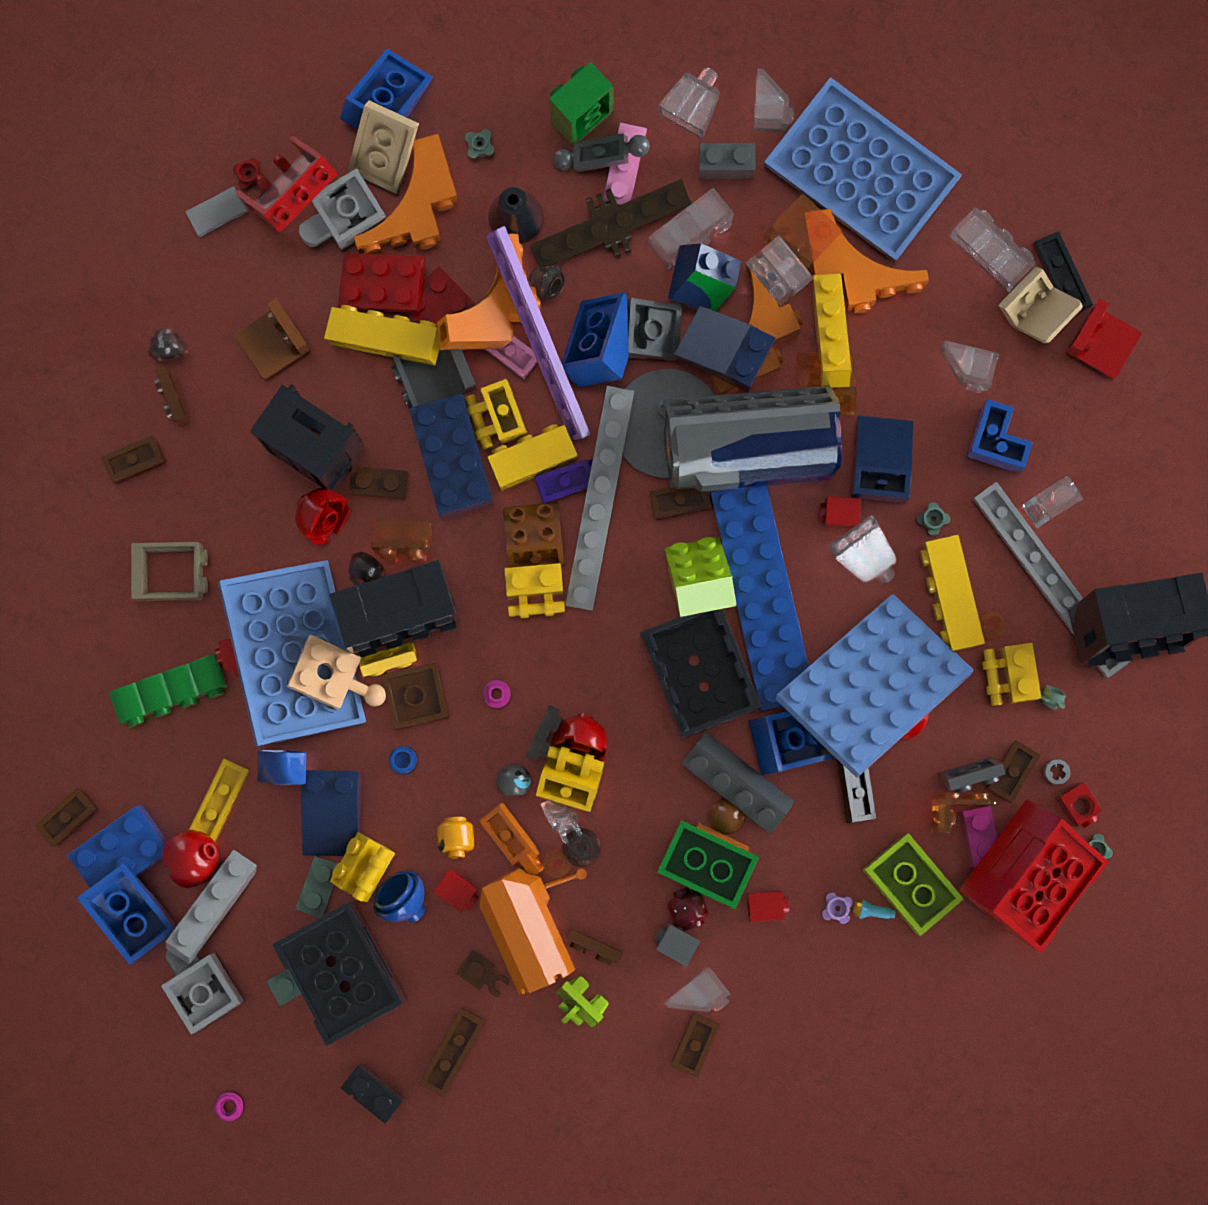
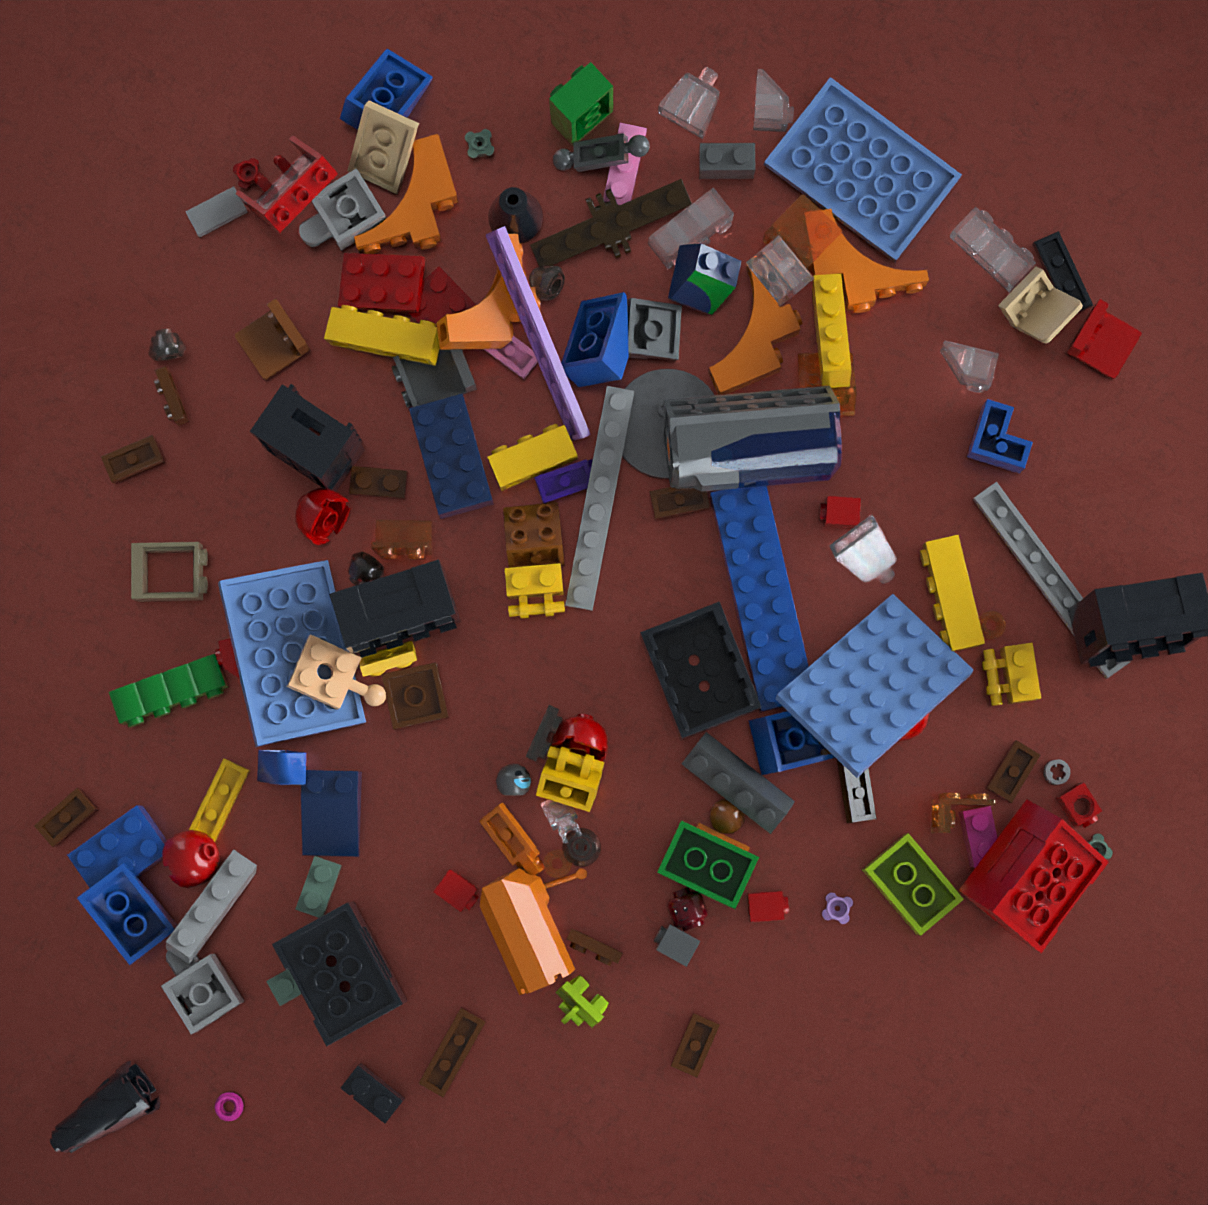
(112, 1106): none -> black cone
(361, 867): yellow brick -> none
(400, 898): blue piece -> none
(402, 760): blue plate -> none
(455, 837): light orange head -> none
(478, 971): reddish brown plate -> none
(503, 412): yellow brick -> none
(503, 700): dark pink plate -> none
(700, 576): lime brick -> none
(700, 993): clear slope -> none
(725, 348): dark blue slope -> none
(863, 909): medium azure piece -> none
(882, 459): dark blue slope -> none
(933, 511): sand green plate -> none
(964, 776): dark grey plate -> none
(1052, 501): clear torso -> none
(1053, 697): sand green plate -> none

